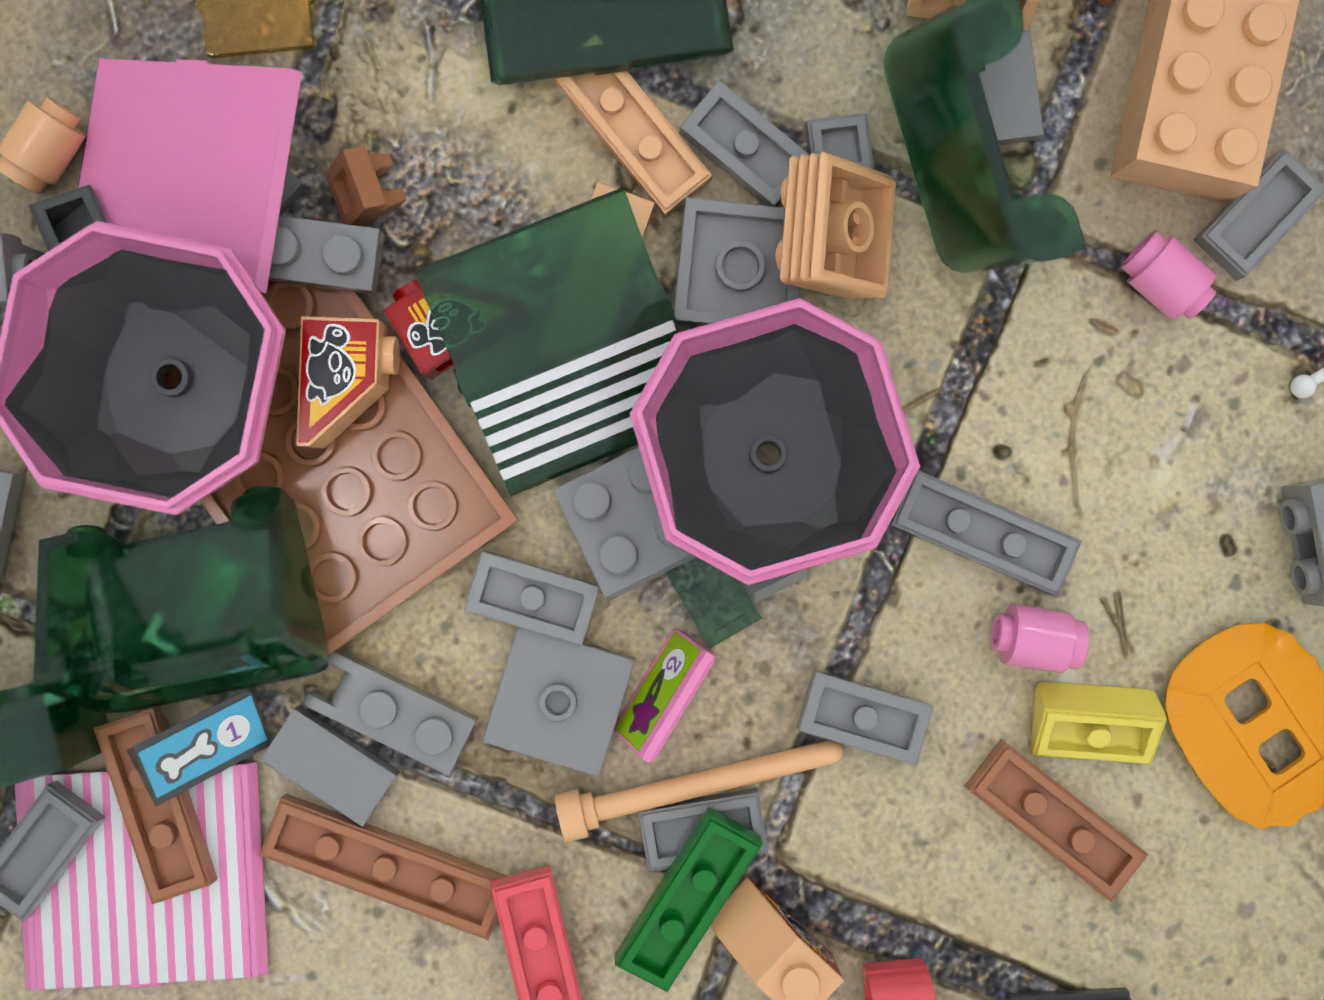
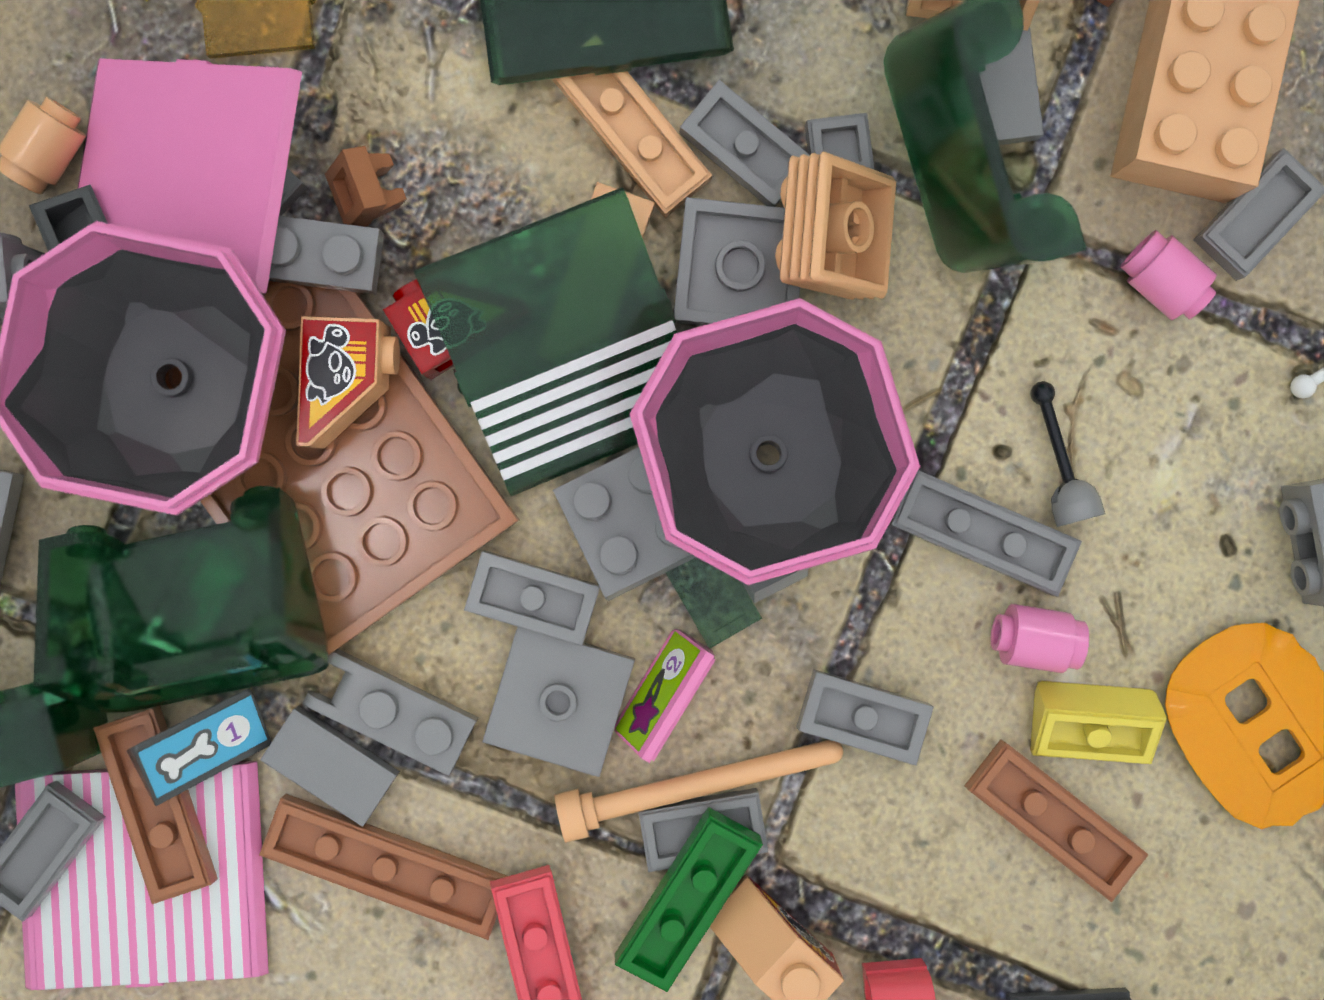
(1074, 498): none -> hinge

